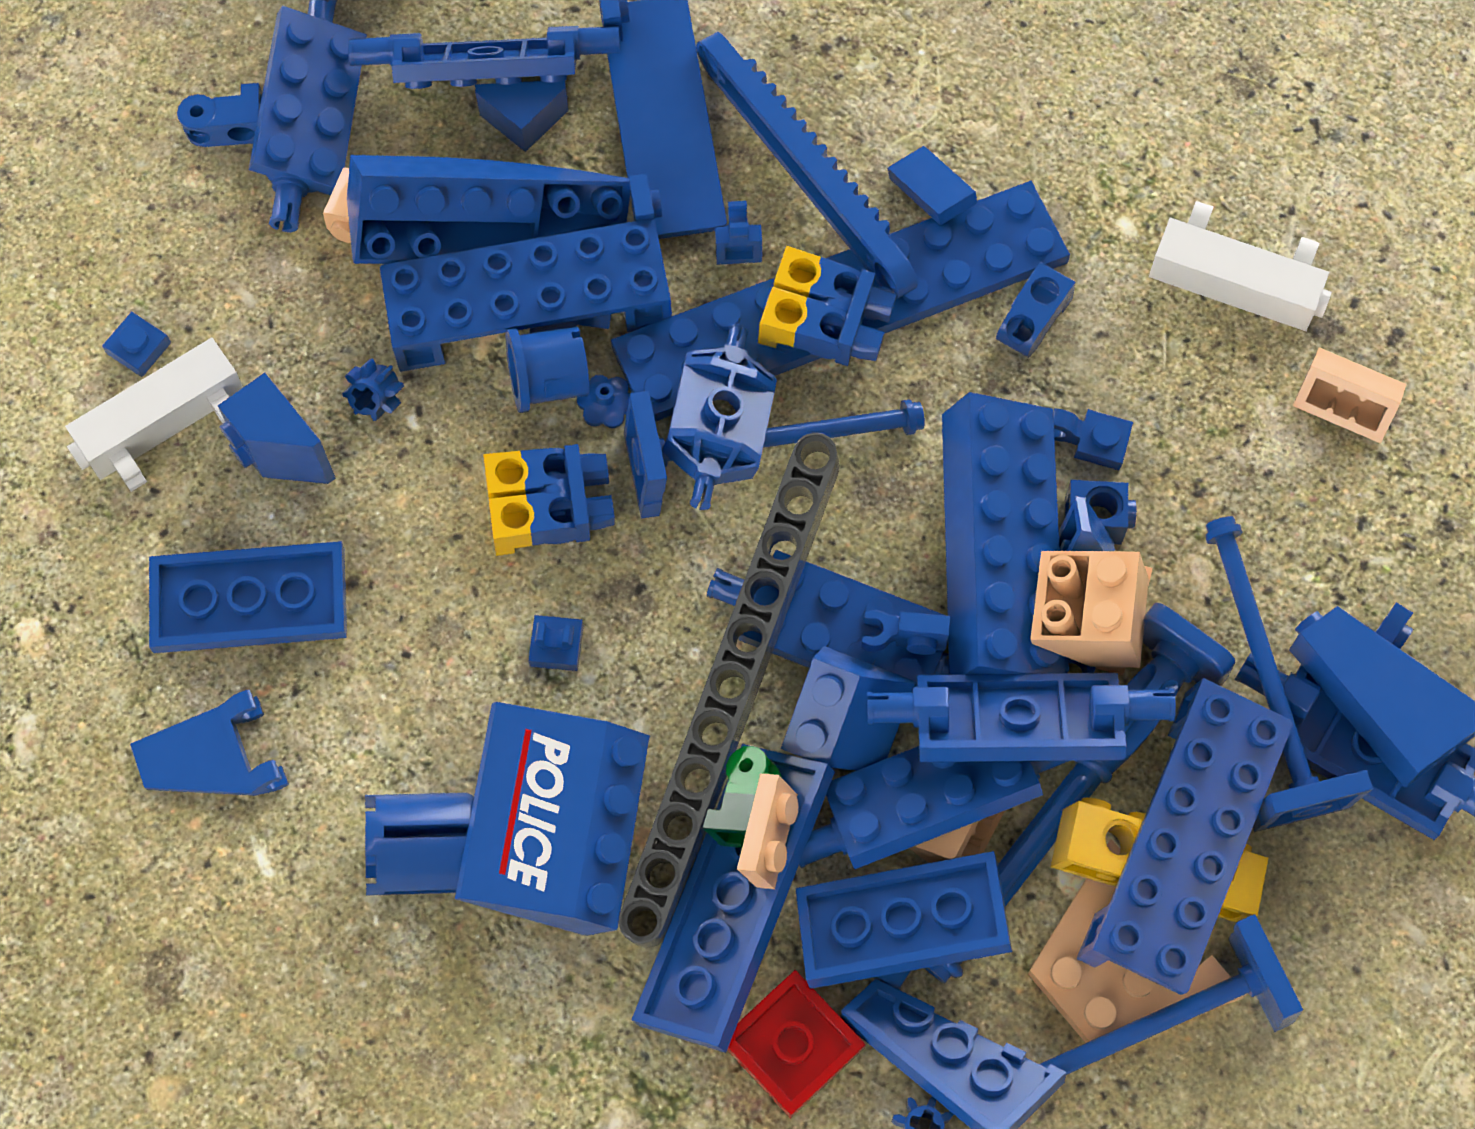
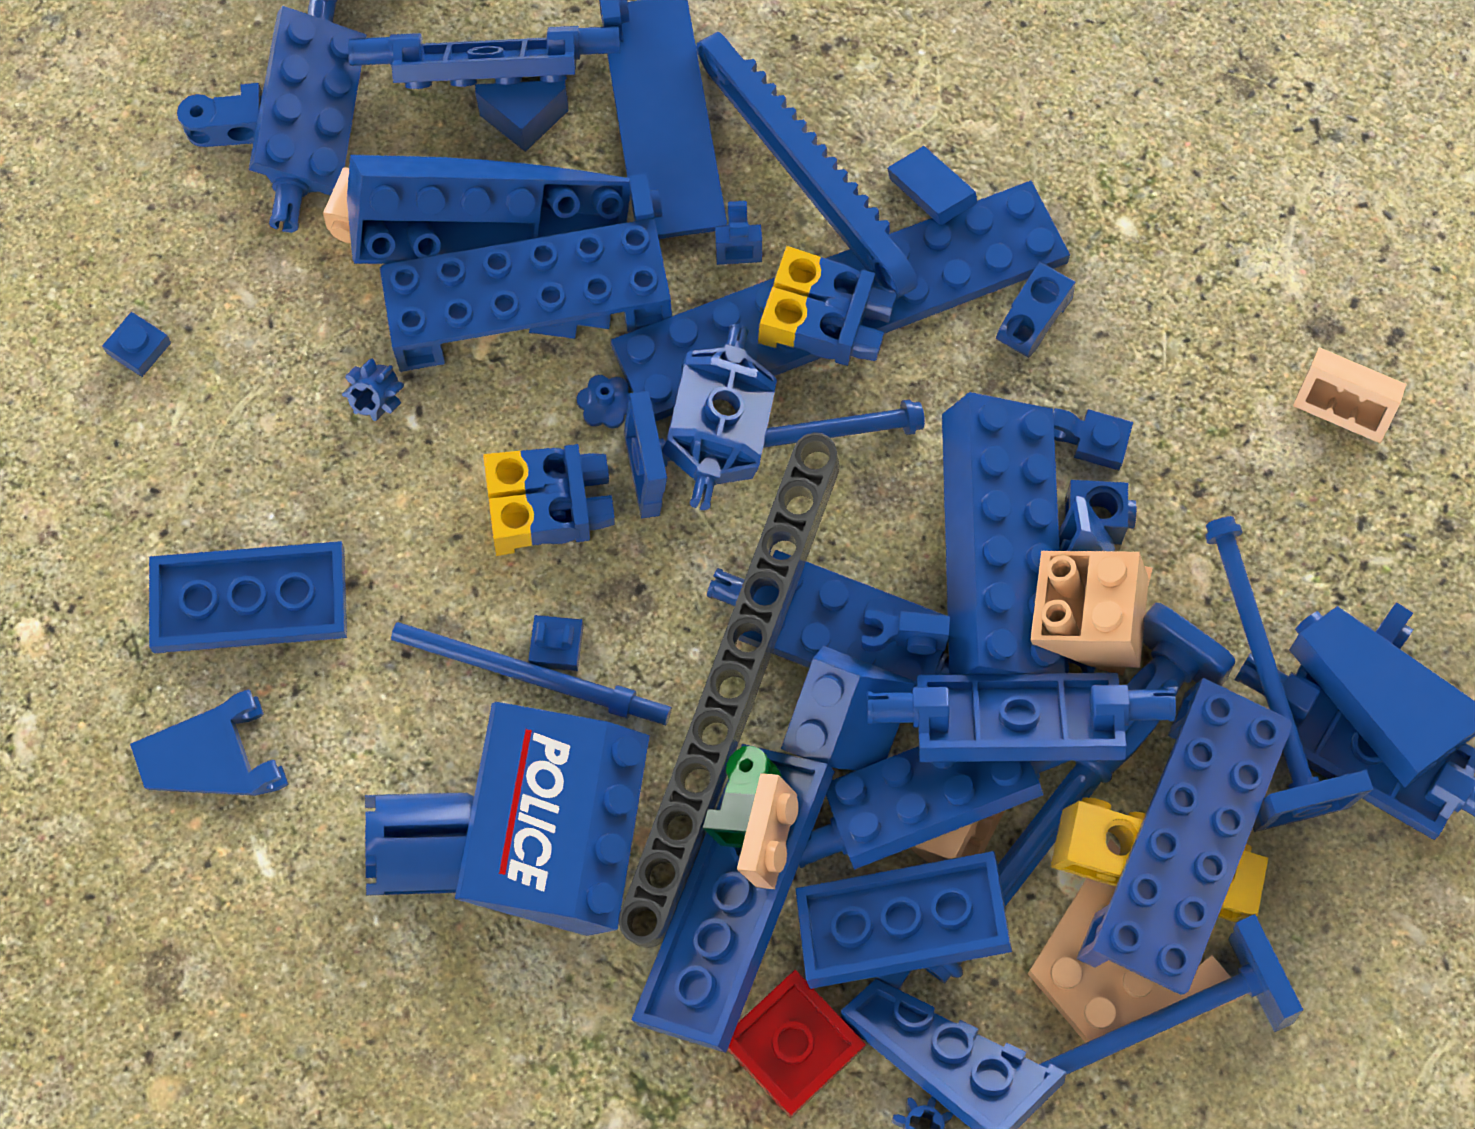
(152, 412): white brick -> none
(273, 435): blue slope -> none
(546, 366): blue piece -> none
(619, 701): none -> blue bar
(1241, 273): white brick -> none

